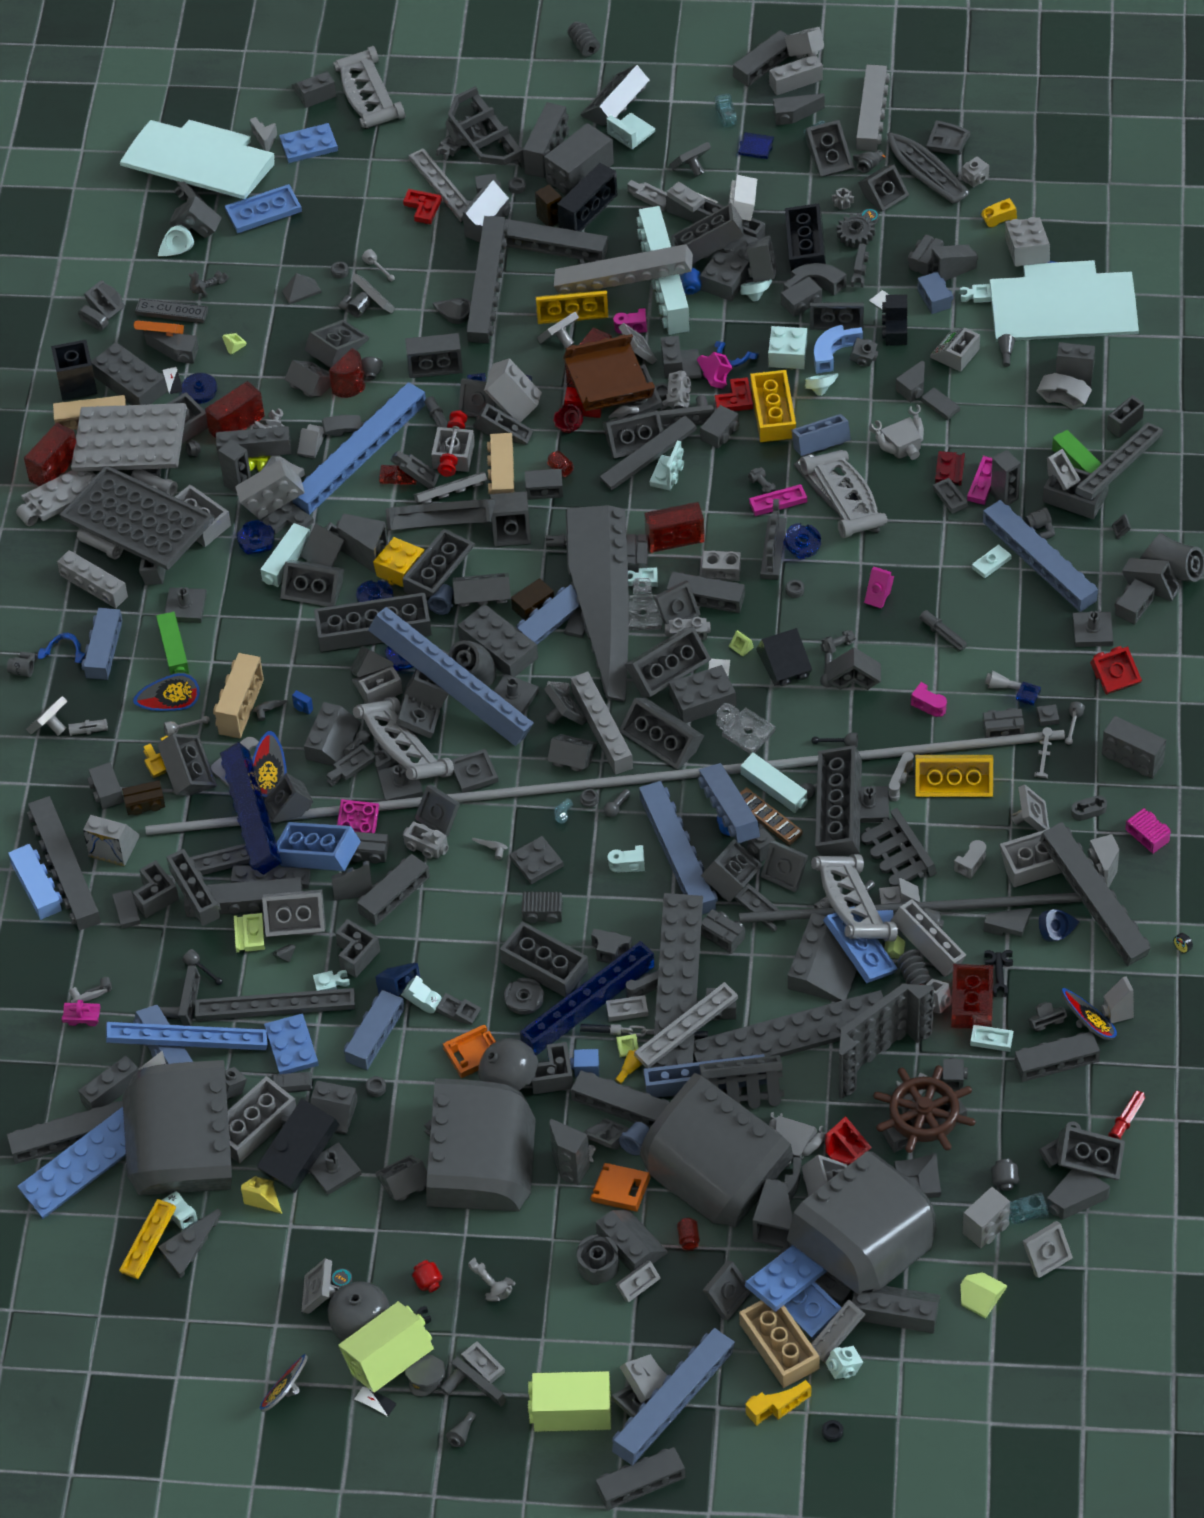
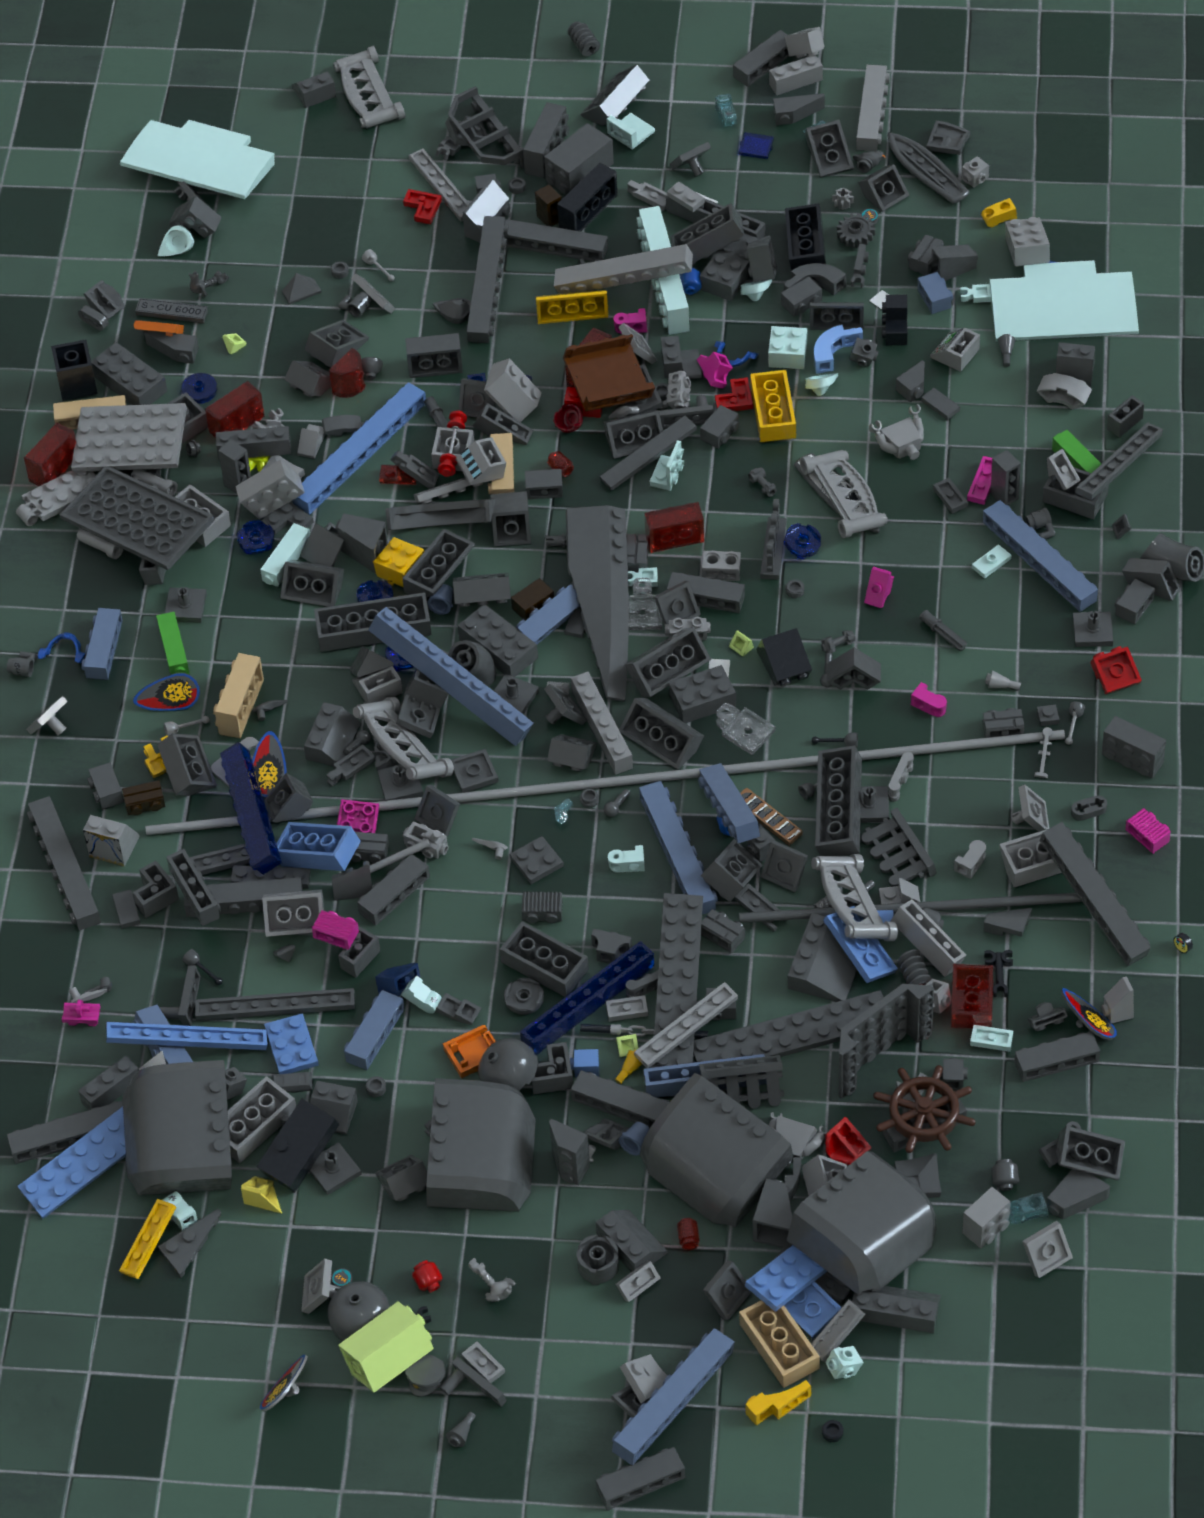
(35, 882): light blue brick -> none
(75, 728): light grey pin -> none
(92, 579): light grey brick -> none
(172, 380): sticker -> none
(249, 932): yellowish green plate -> none
(263, 208): medium blue plate -> none
(264, 135): light grey slope -> none
(302, 702): blue plate -> none
(308, 143): medium blue plate -> none
(328, 981): light aqua plate -> none
(335, 929): none -> dark pink brick
(375, 1401): sticker -> none
(400, 855): none -> light grey bar
(482, 462): none -> light grey slope
(560, 330): light grey tile -> none
(570, 1401): yellowish green brick -> none
(615, 1186): orange container -> none
(743, 196): white brick -> none
(774, 783): light aqua brick -> none
(787, 497): dark pink plate -> none
(821, 434): sand blue brick -> none
(895, 948): yellowish green slope -> none
(950, 466): dark red plate -> none
(953, 775): yellow slope -> none
(981, 1293): yellowish green slope -> none
(1028, 693): clear blue plate -> none
(1056, 924): dark blue piece -> none
(1105, 856): light grey slope -> none
(1123, 1122): red axle -> none

